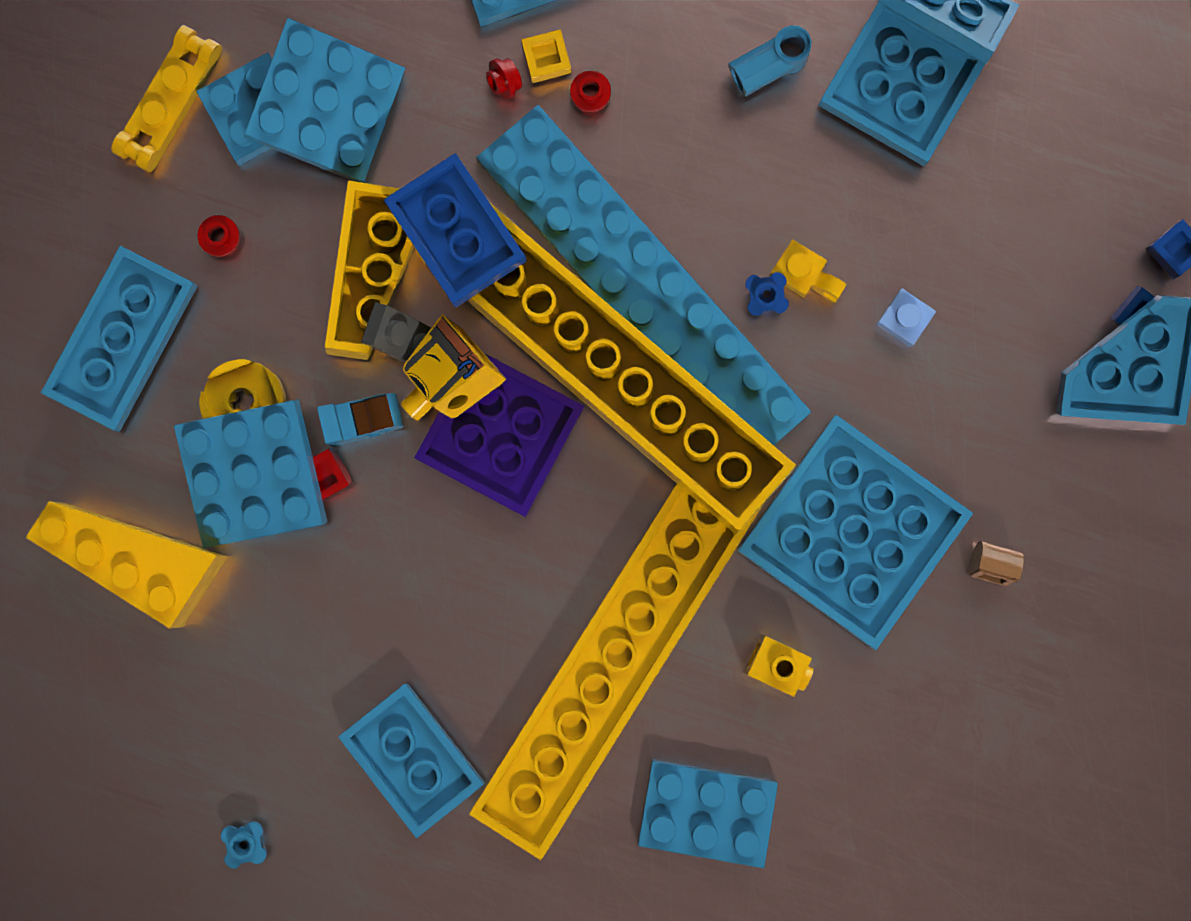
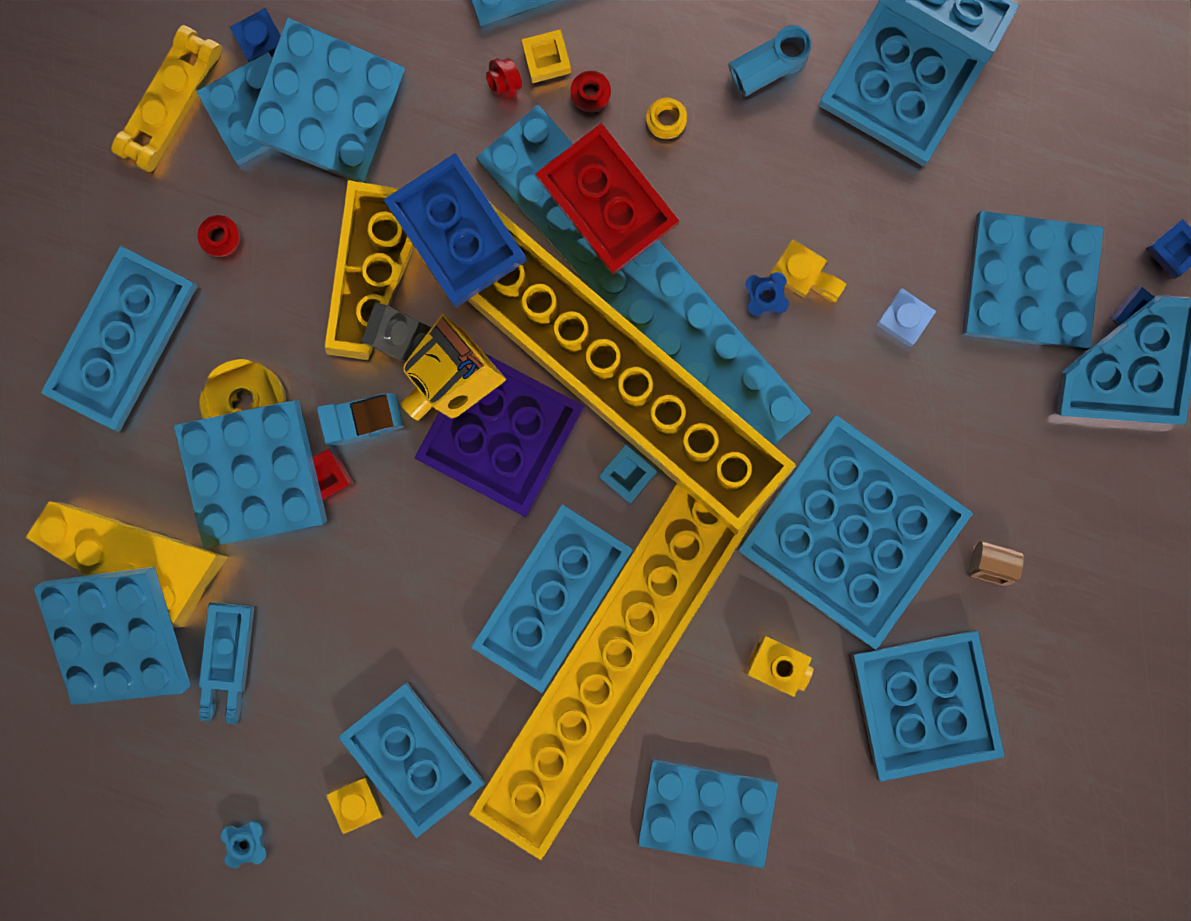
(112, 636): none -> dark azure plate
(225, 658): none -> dark azure hinge
(256, 35): none -> blue plate
(355, 804): none -> yellow plate
(552, 598): none -> dark azure plate
(607, 198): none -> red plate
(627, 474): none -> dark azure plate
(666, 106): none -> yellow plate
(927, 705): none -> dark azure plate
(1033, 280): none -> dark azure plate

